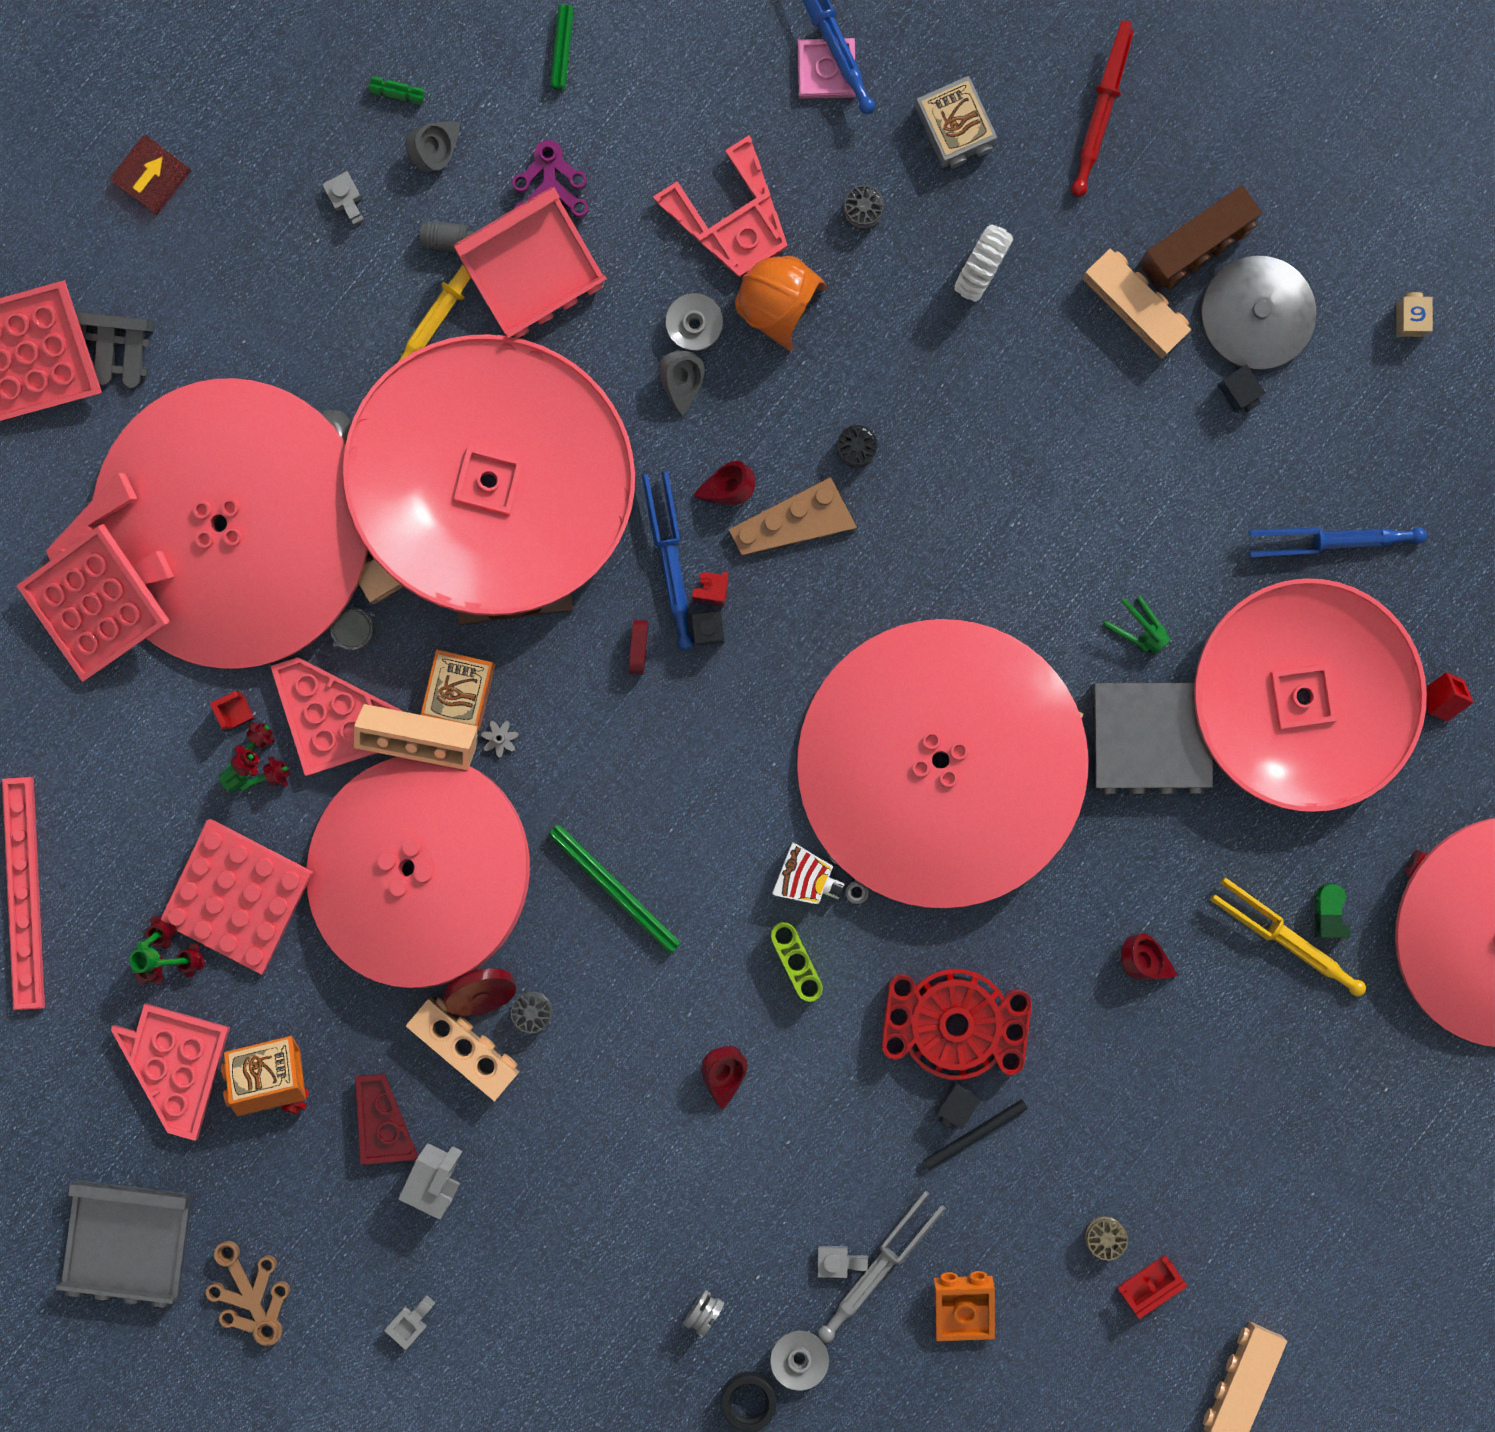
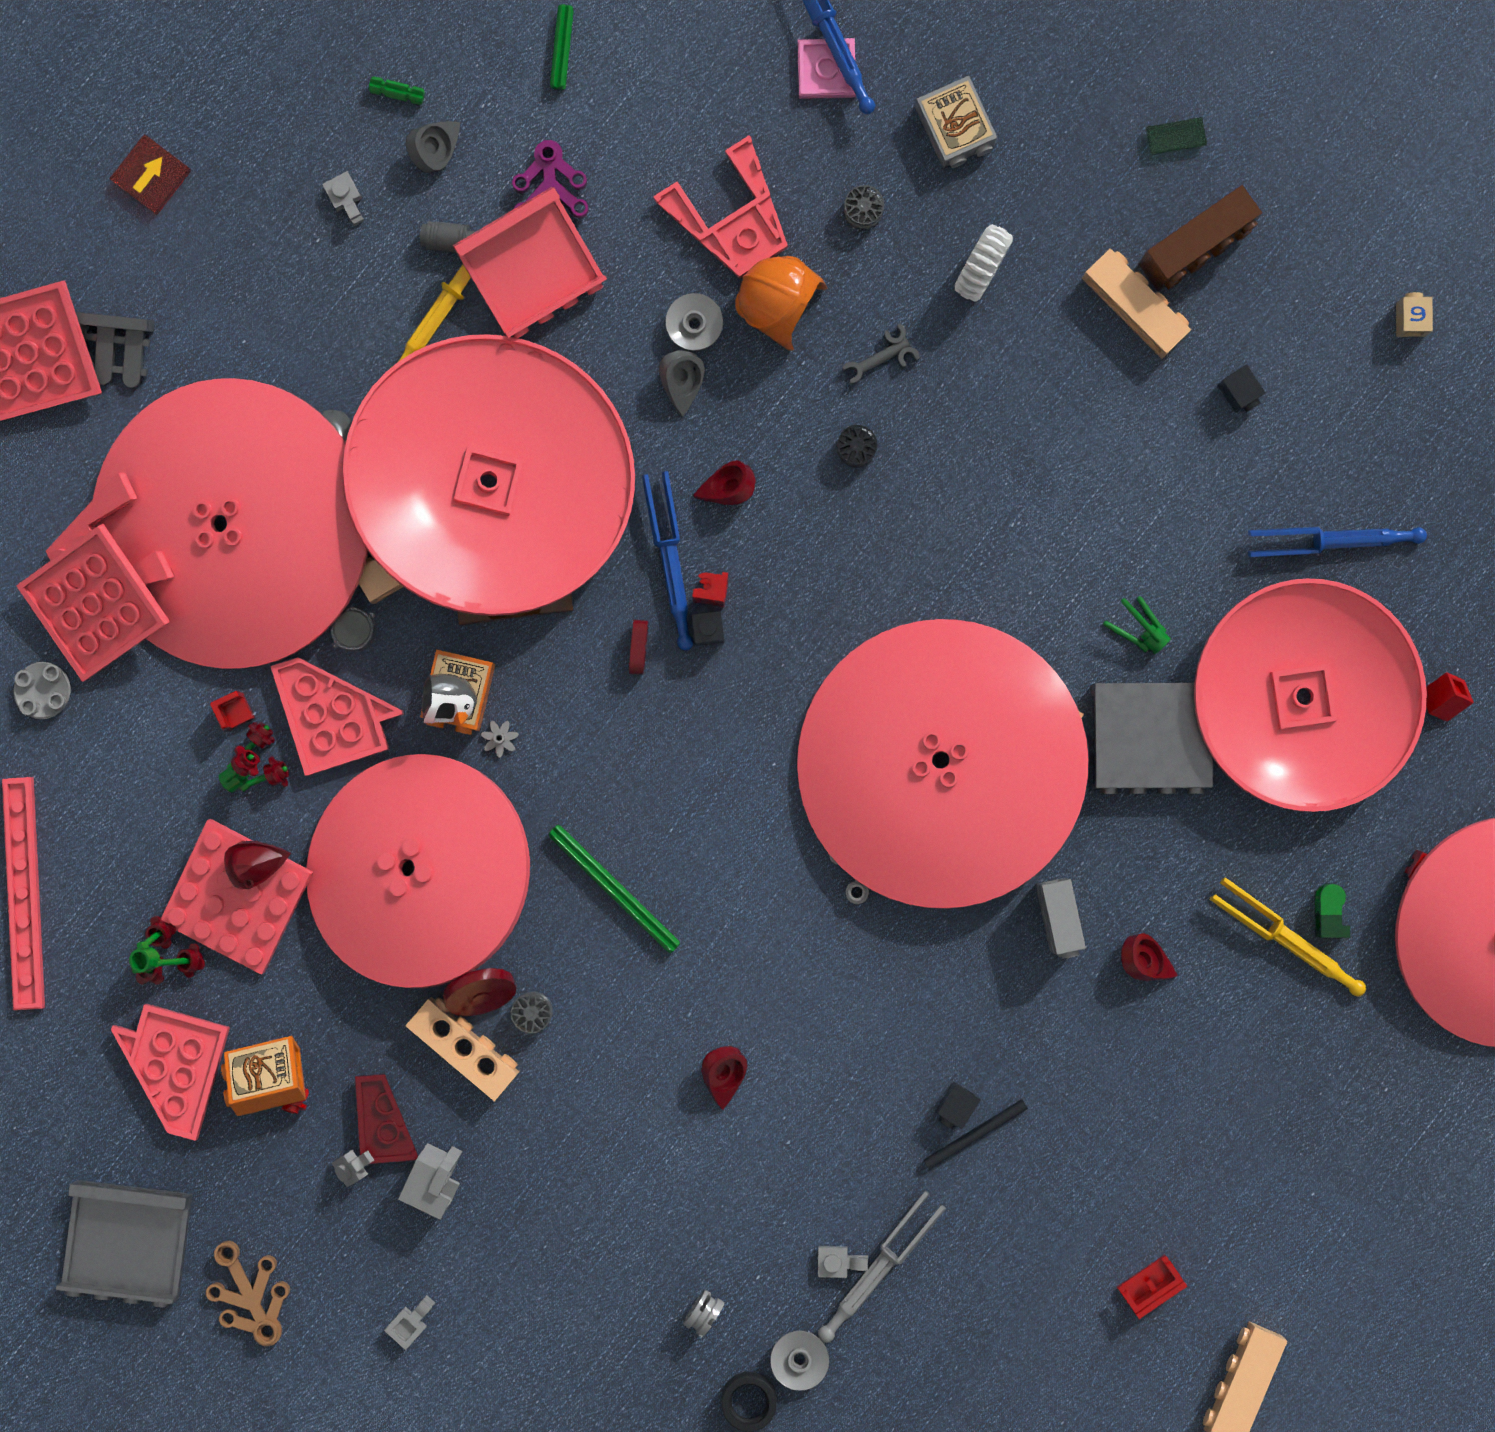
(41, 690): none -> light grey dish
(253, 863): none -> dark red piece
(351, 1168): none -> light grey plate
(415, 737): light nougat brick -> none
(447, 699): none -> dark grey piece
(798, 976): lime beam -> none
(803, 517): medium nougat wing -> none
(806, 877): torso -> none
(898, 346): none -> dark grey bar
(964, 1307): orange plate -> none
(984, 1031): red piece -> none
(1060, 917): none -> light grey brick
(1106, 1238): dark tan wheel -> none
(1107, 94): red piece -> none
(1176, 136): none -> clear green tile
(1258, 313): flat silver dish -> none

